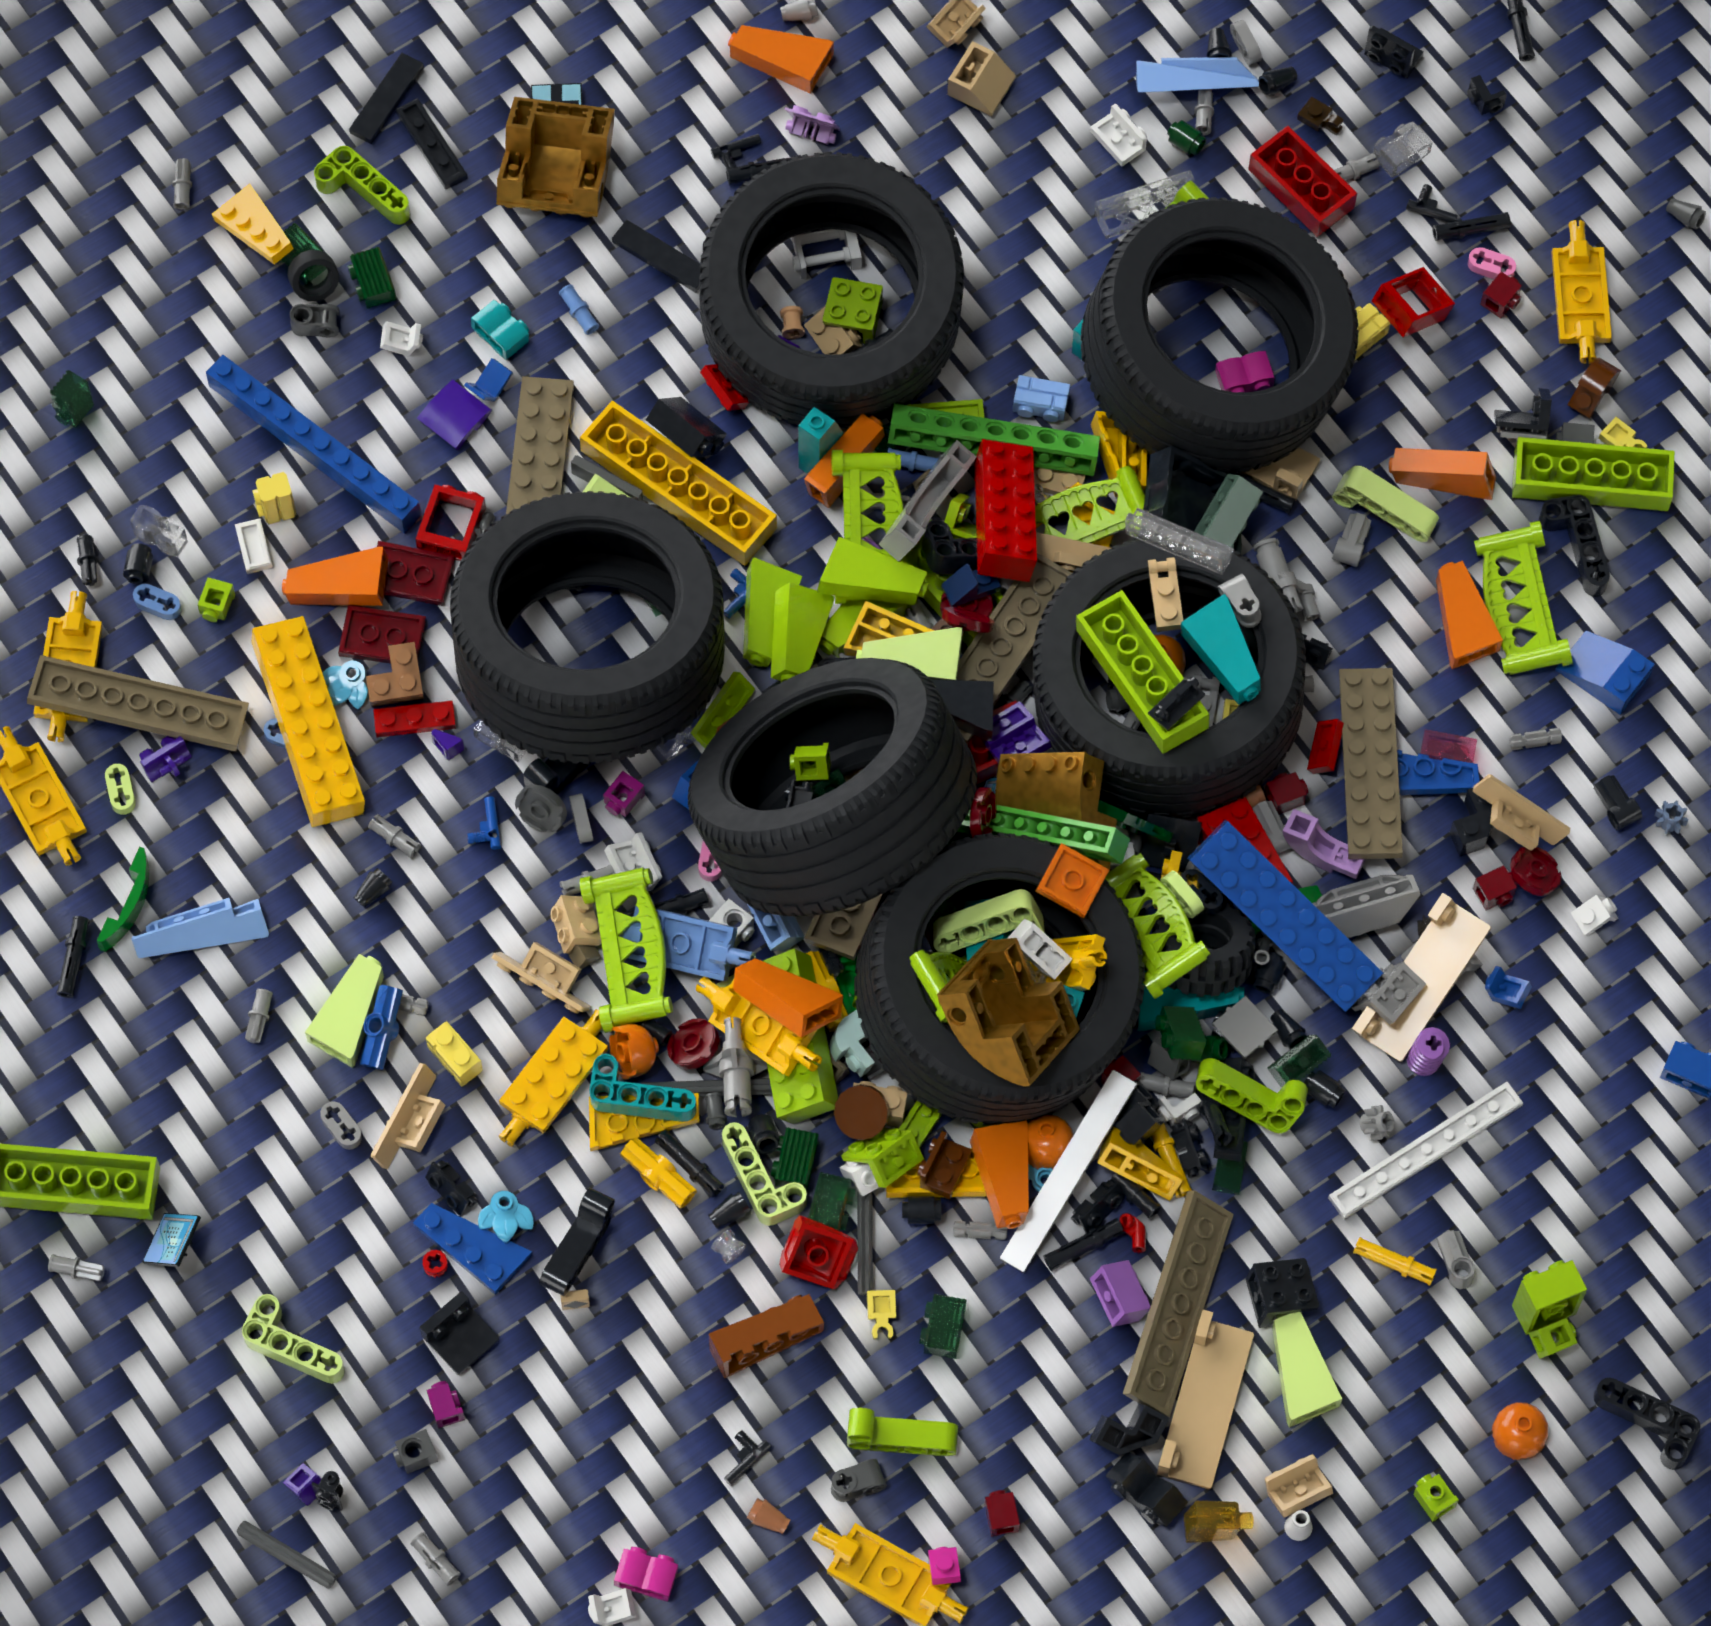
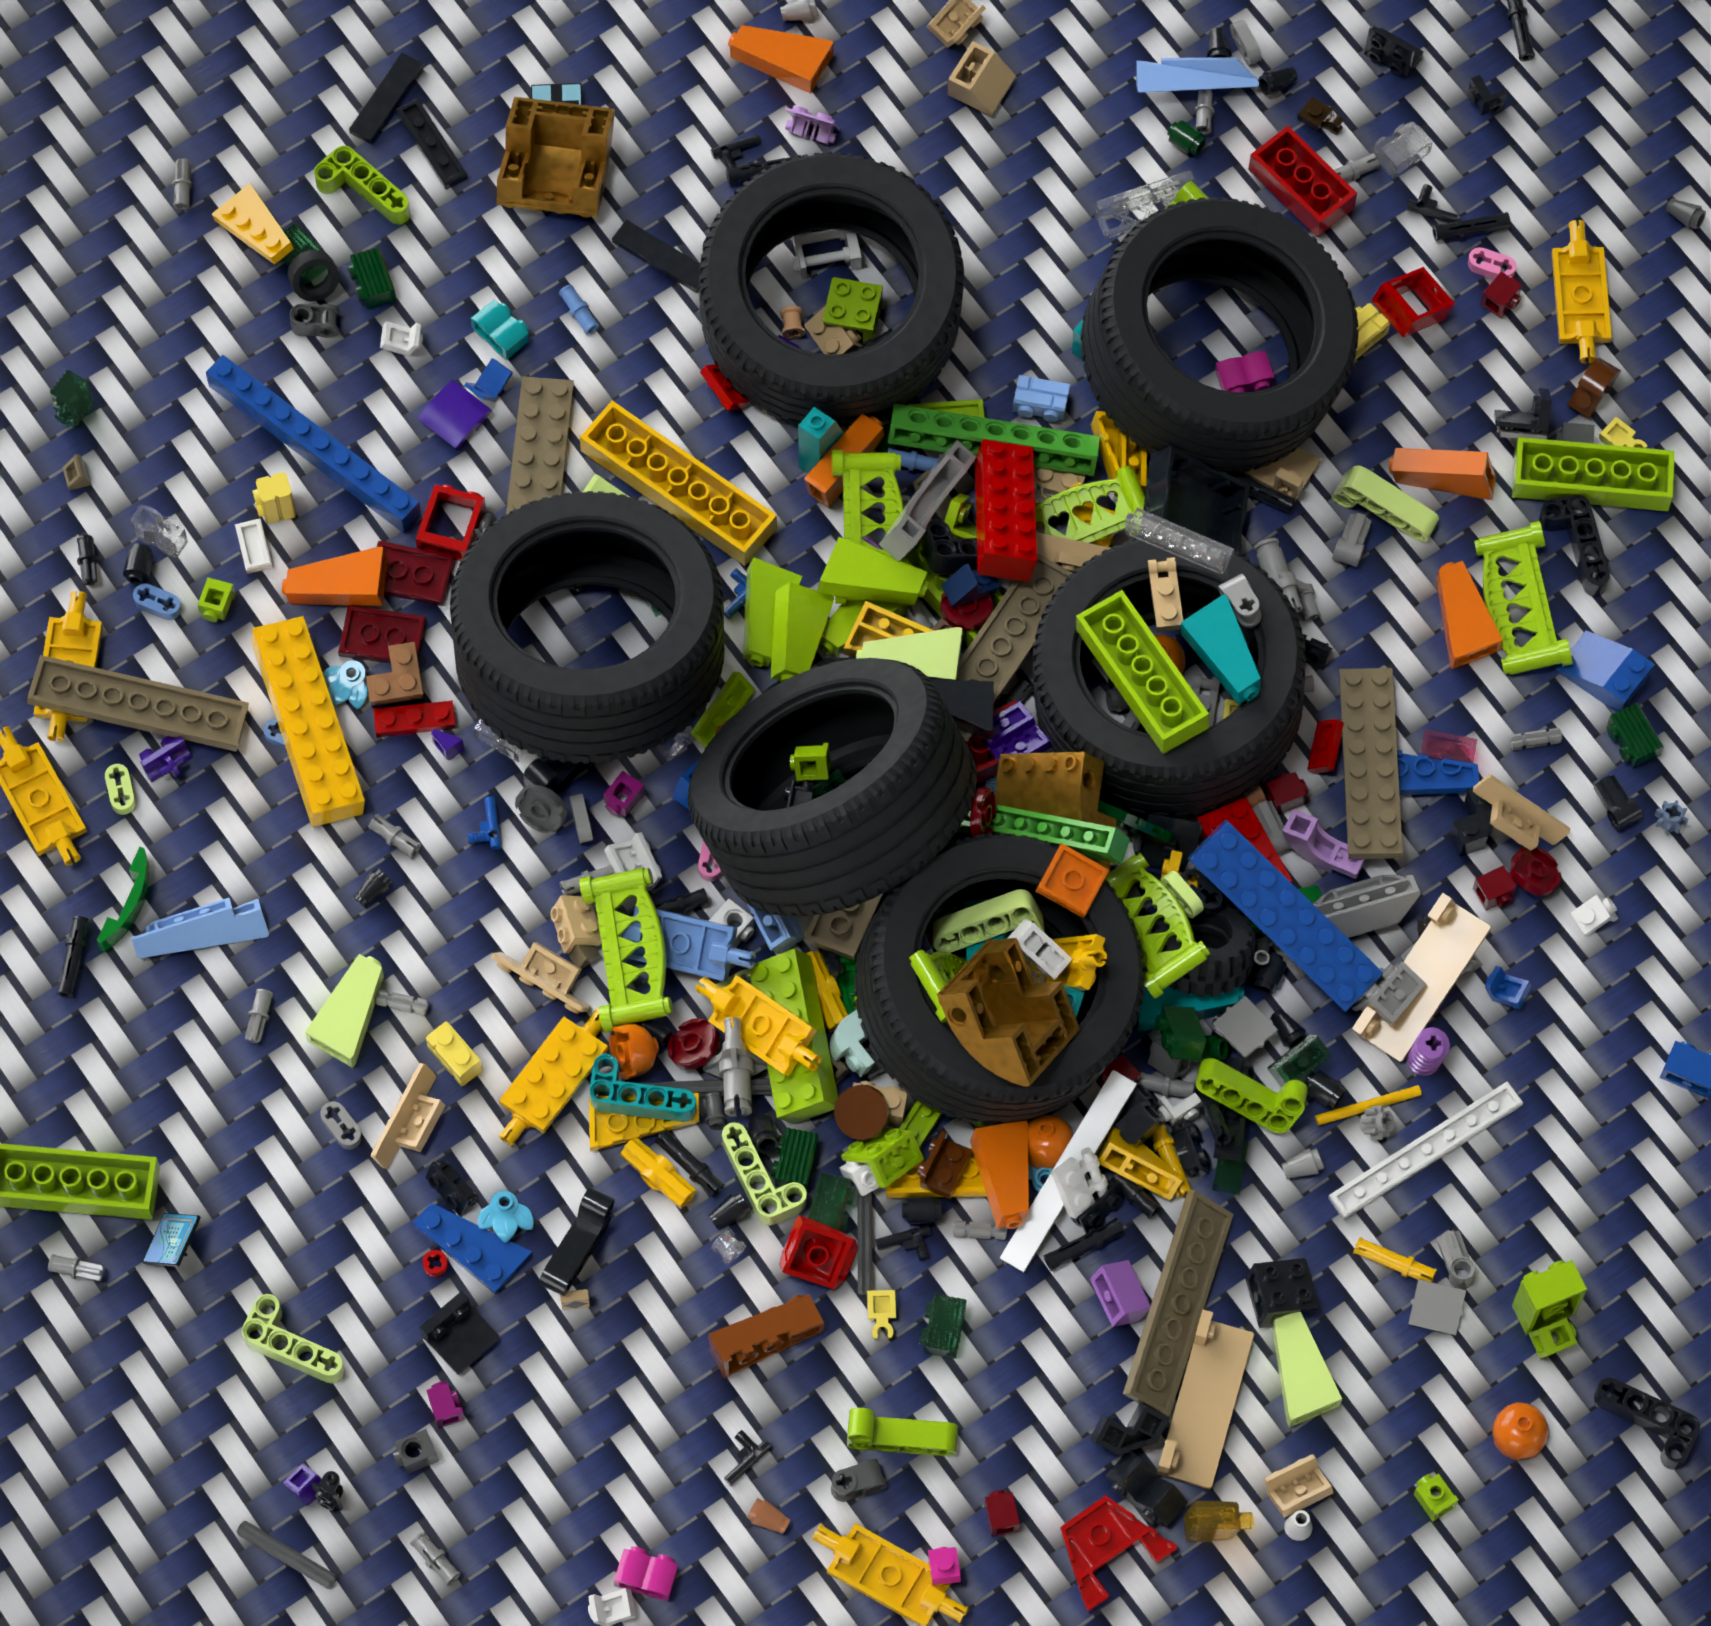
(76, 473): none -> dark tan slope
(381, 1027): blue piece -> none
(586, 470): dark grey tile -> none
(686, 427): black brick -> none
(787, 997): orange slope -> none
(908, 1240): none -> black hose
(969, 619): dark red tile -> none
(1072, 1185): none -> white plate
(1102, 1535): none -> red wing
(1120, 135): white bracket -> none
(1135, 1230): red arm -> none
(1177, 703): black hinge -> none
(1229, 510): sand green brick -> none
(1303, 1164): none -> light grey cone
(1358, 1108): none -> yellow bar
(1437, 1307): none -> light grey piece
(1634, 735): none -> dark green brick

